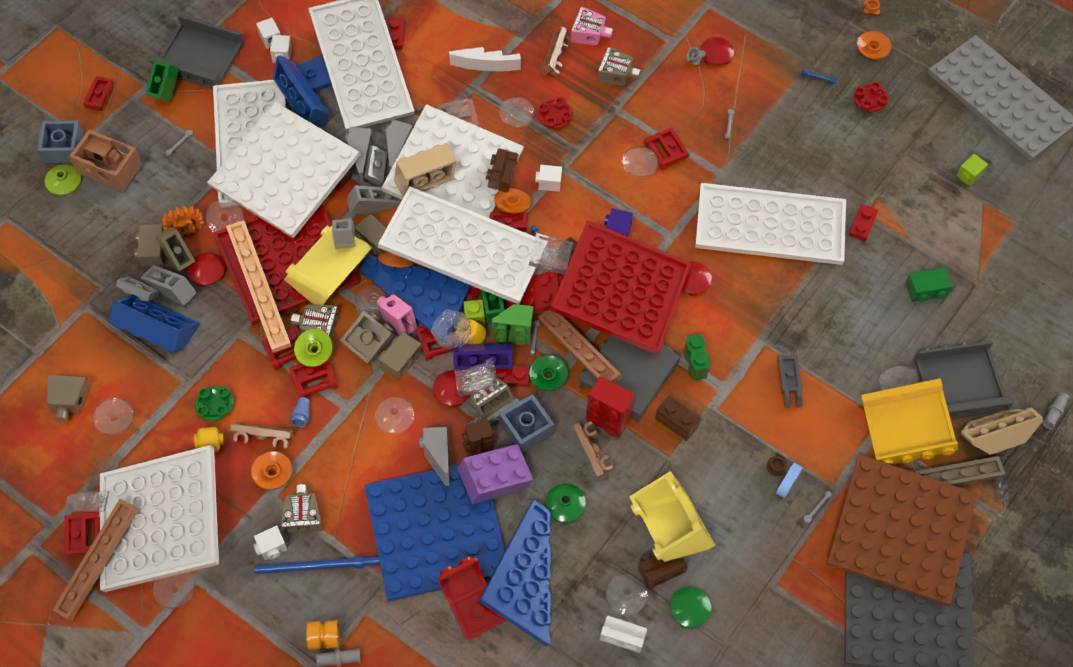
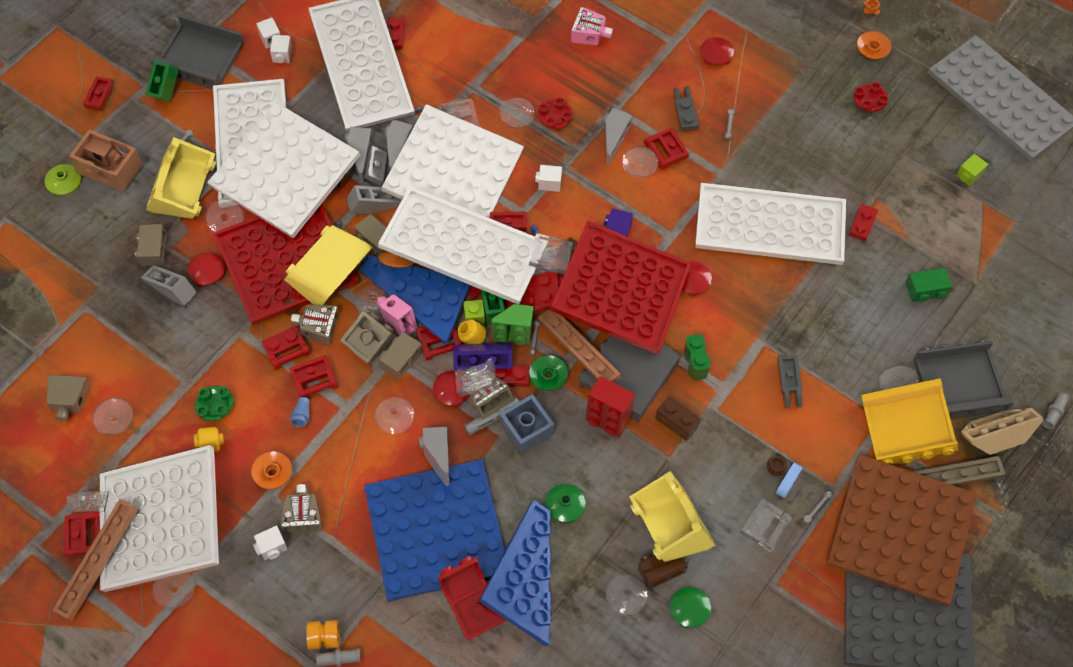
(58, 140): sand blue brick -> none
(137, 288): light grey plate -> none
(153, 323): blue slope -> none
(175, 248): dark tan brick -> none
(180, 180): none -> light yellow windscreen
(184, 220): orange gear -> none
(258, 286): light nougat plate -> none
(262, 432): medium nougat plate -> none
(299, 92): blue slope -> none
(305, 344): lime dish -> none
(315, 73): blue plate -> none
(343, 233): light grey brick -> none
(357, 562): blue bar -> none
(425, 169): tan brick -> none
(453, 339): clear plate -> none
(478, 437): reddish brown brick -> none
(484, 61): white slope -> none
(494, 474): medium lavender brick -> none
(502, 170): reddish brown brick -> none
(513, 201): orange dish -> none
(554, 51): medium nougat plate -> none
(593, 450): medium nougat plate -> none
(616, 128): none -> light grey slope
(617, 68): torso -> none
(623, 634): white panel -> none
(685, 110): none -> dark grey hinge
(692, 53): light grey plate -> none
(761, 520): none -> clear plate
(832, 80): blue hinge -> none

